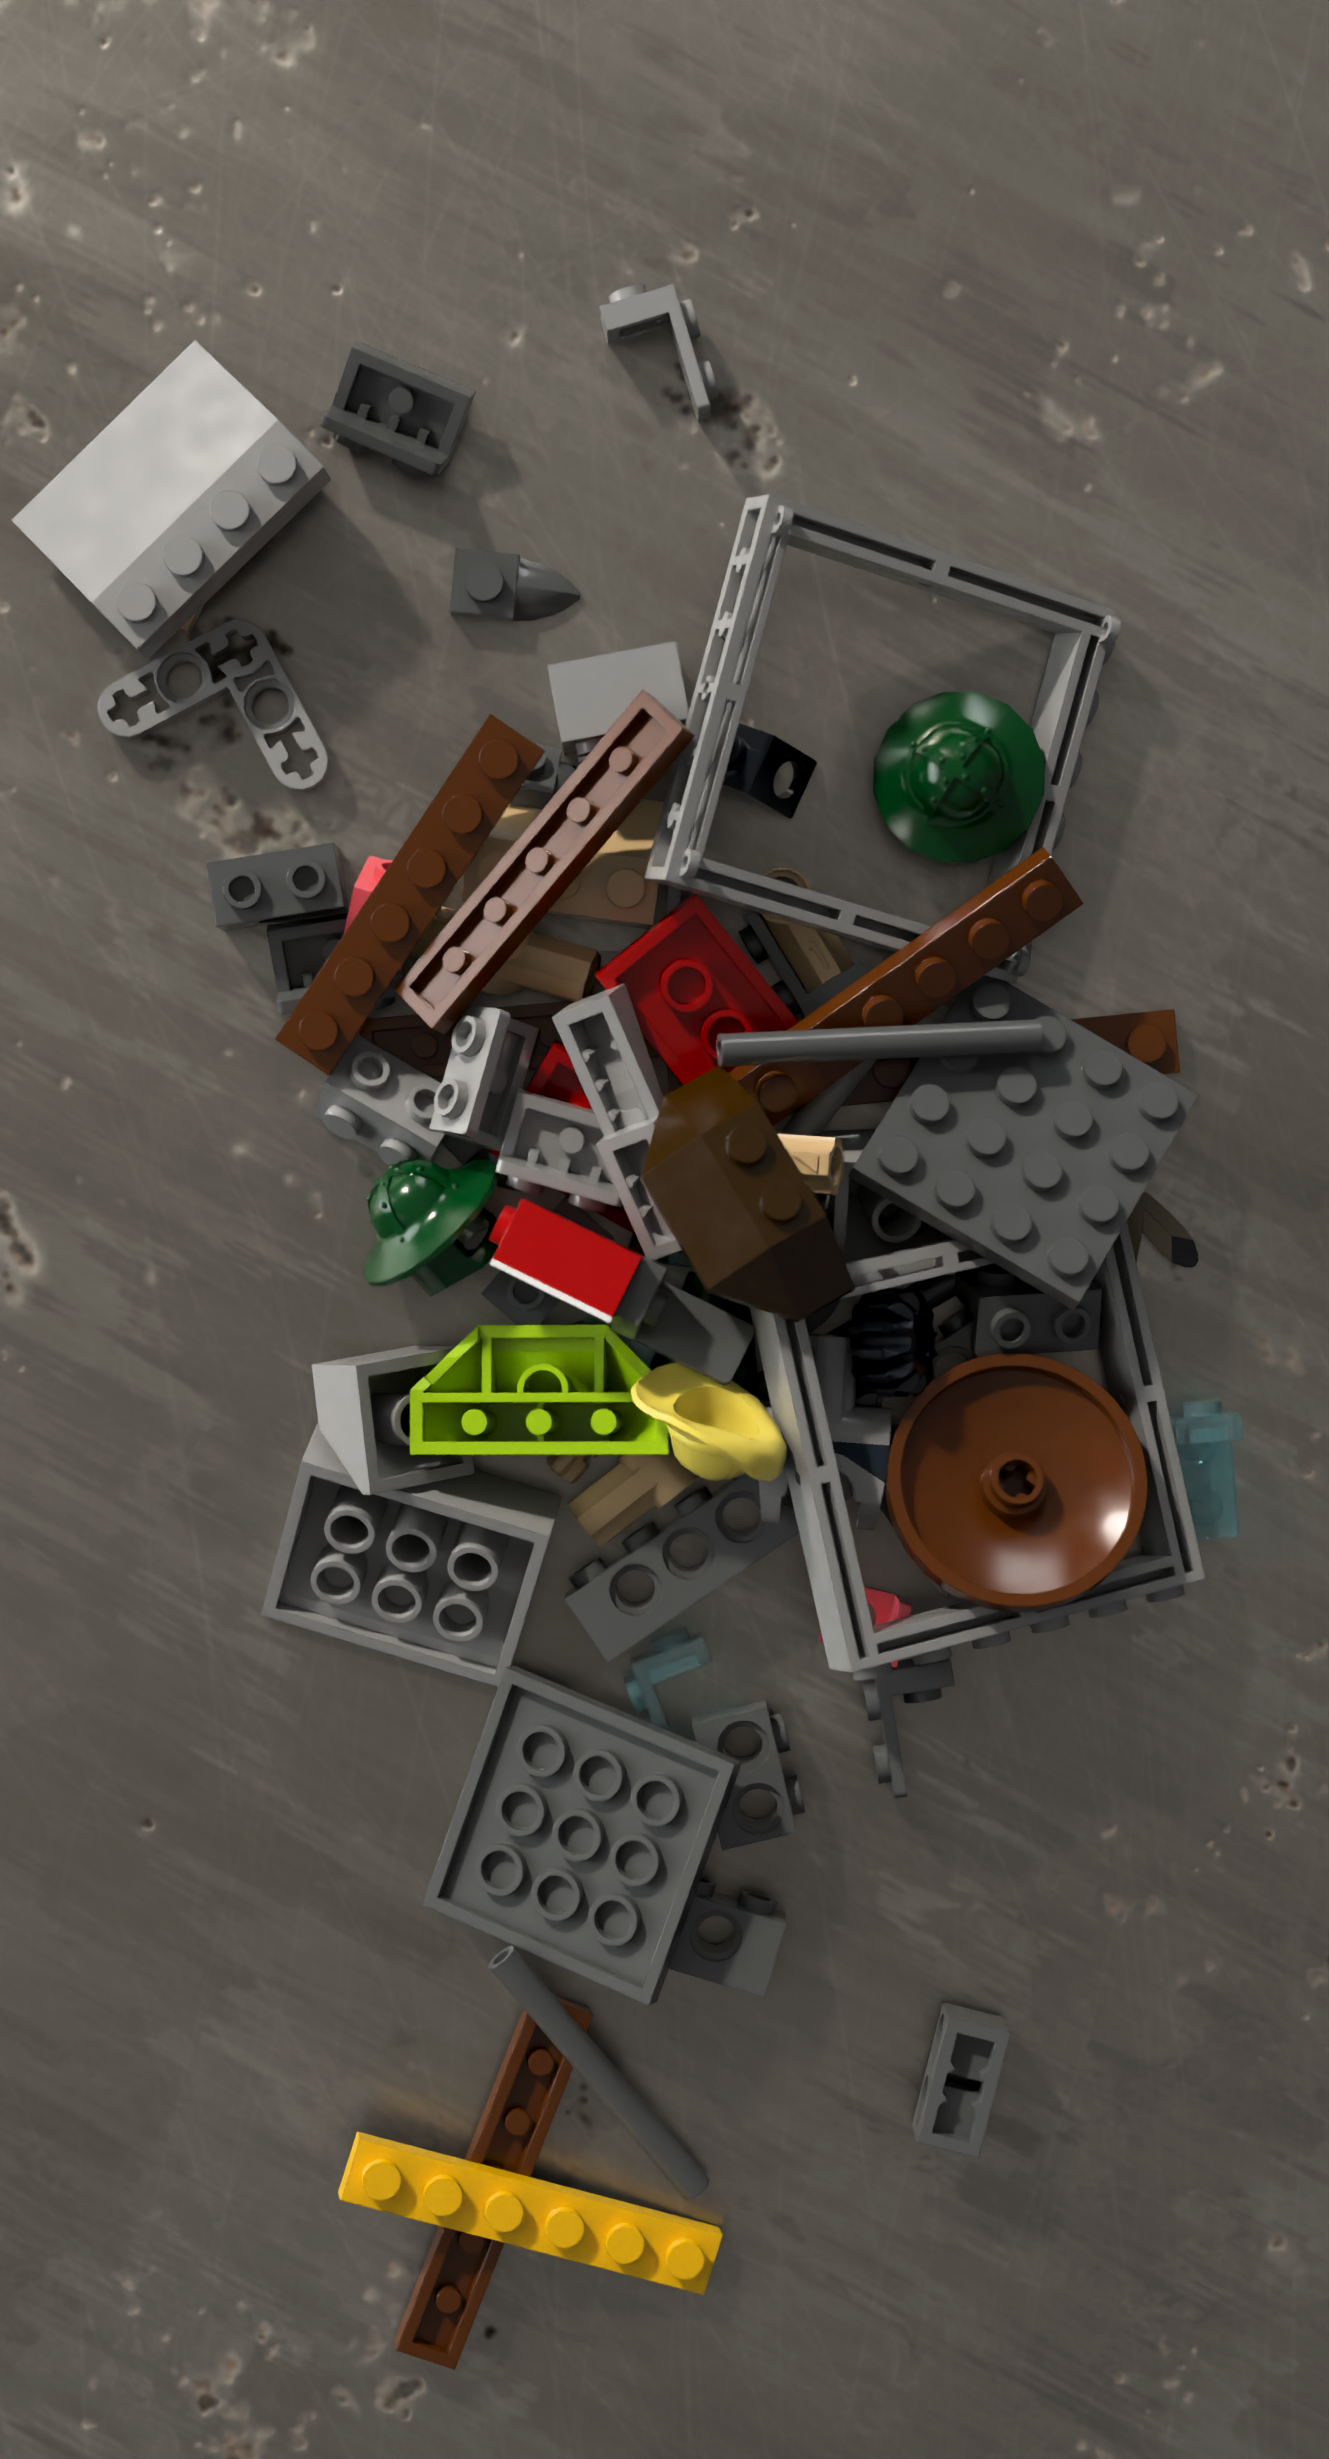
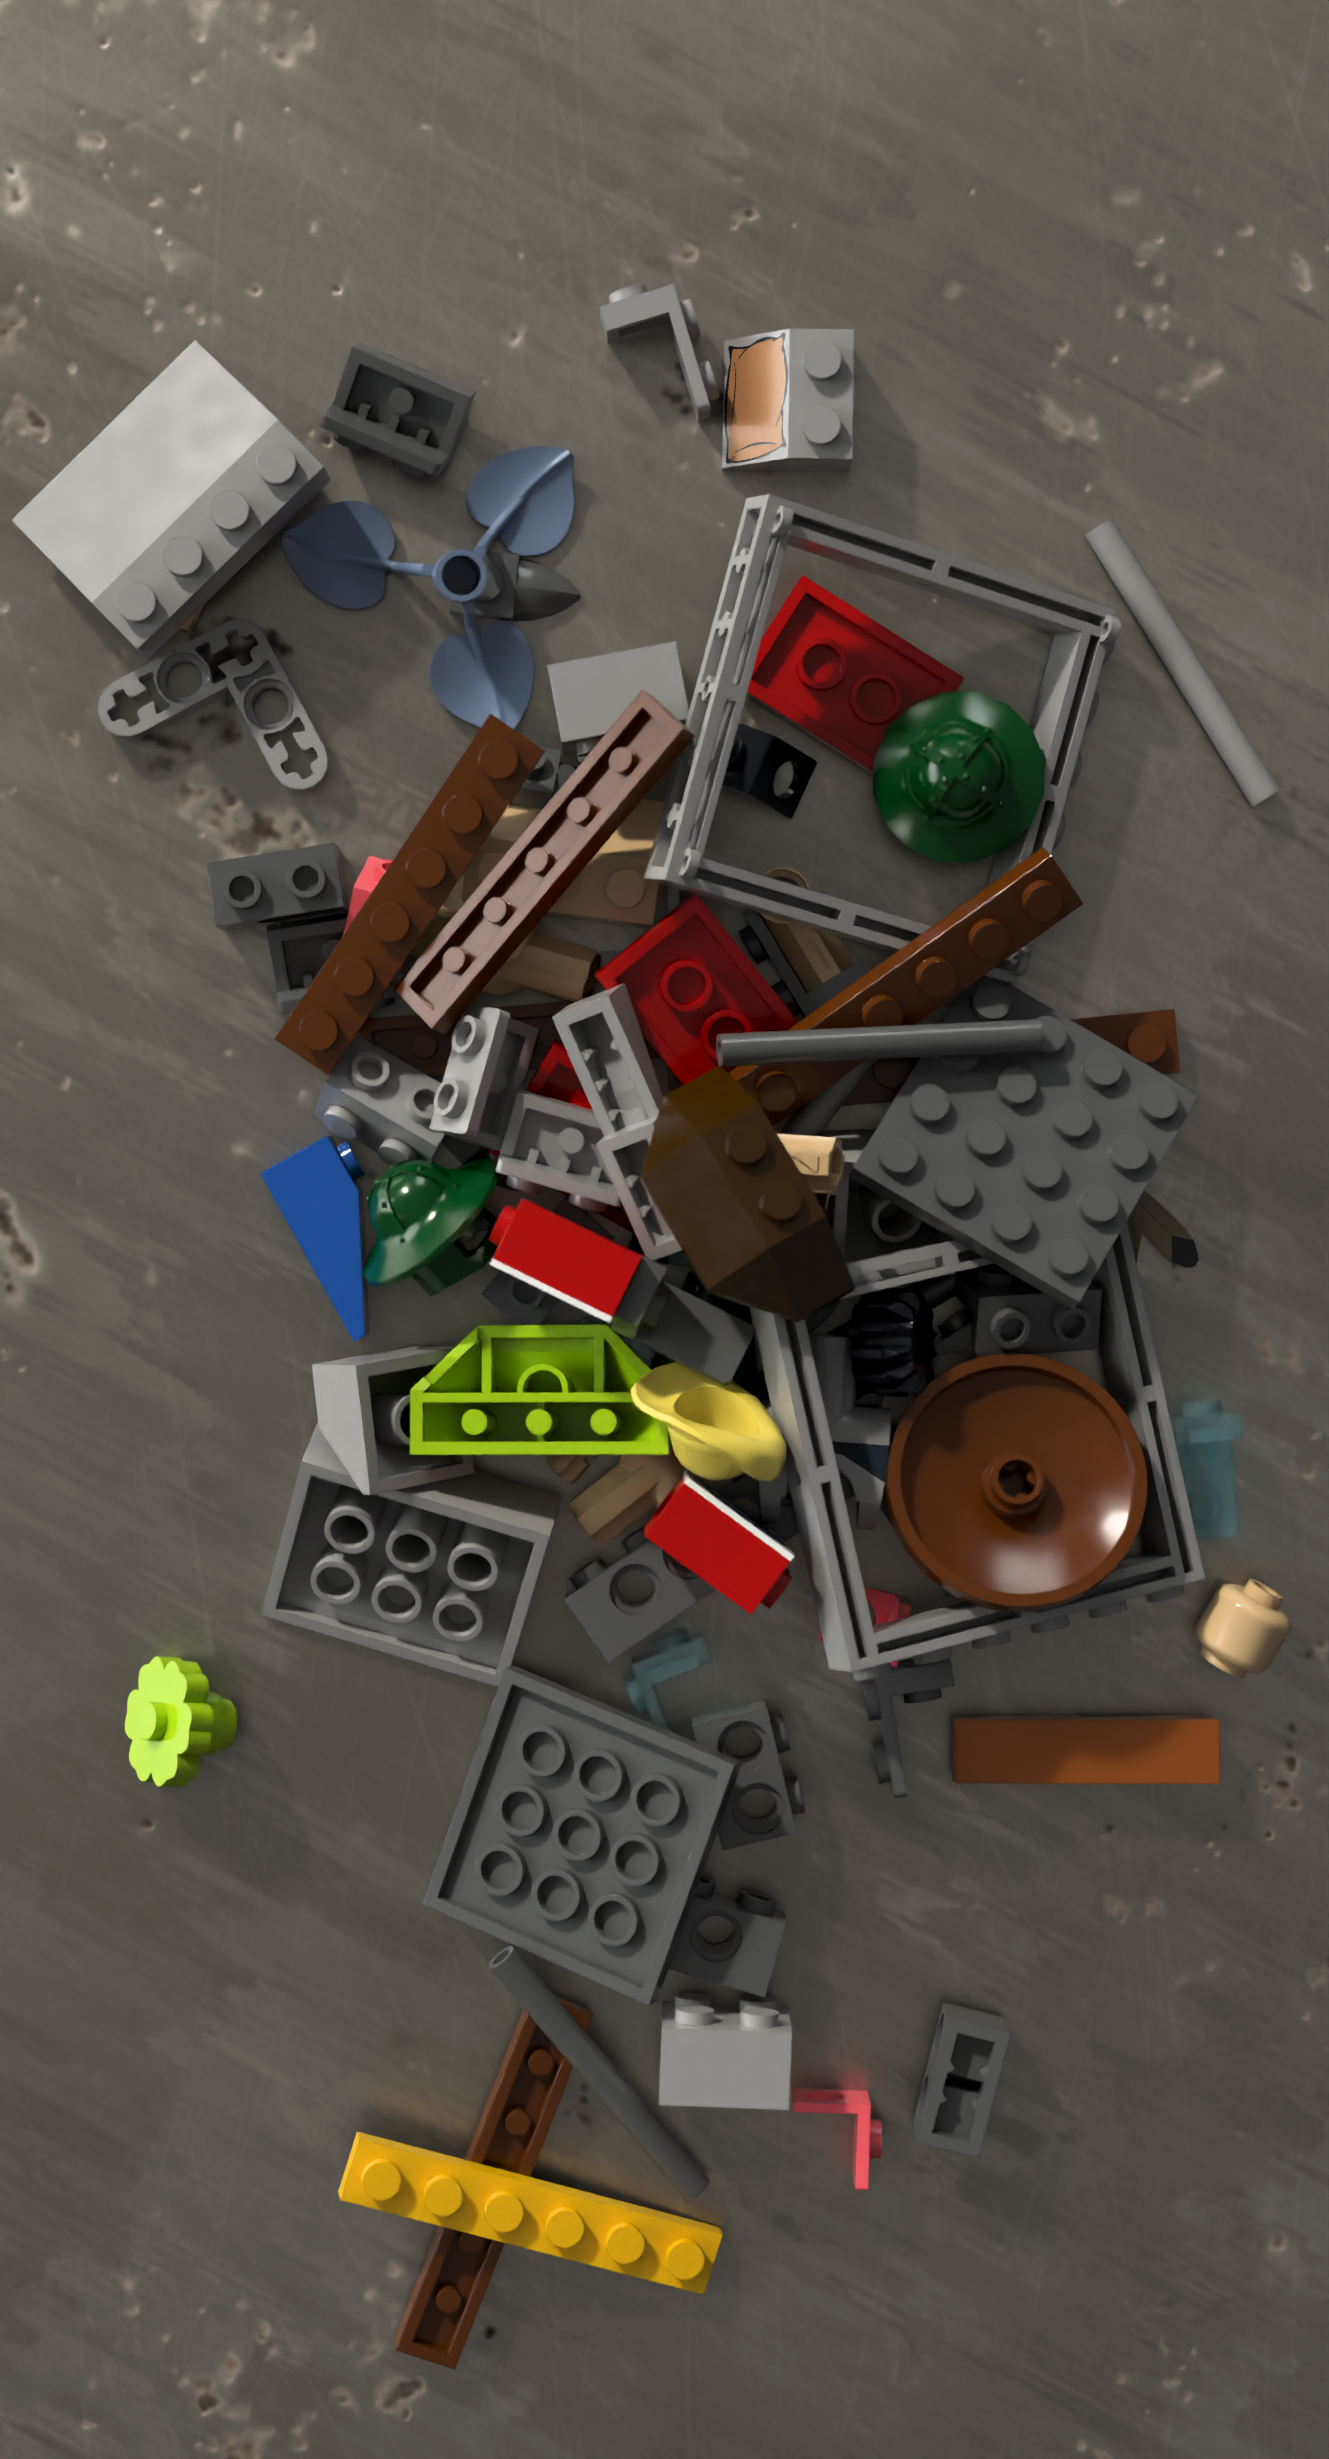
(175, 1722): none -> lime plant
(326, 1214): none -> blue slope
(521, 499): none -> sand blue plant
(721, 1543): none -> red piece
(725, 2053): none -> light grey brick
(789, 401): none -> light grey slope
(841, 673): none -> red plate
(867, 2132): none -> coral bracket
(1086, 1749): none -> dark orange slope
(1182, 662): none -> light grey piece
(1243, 1628): none -> tan head

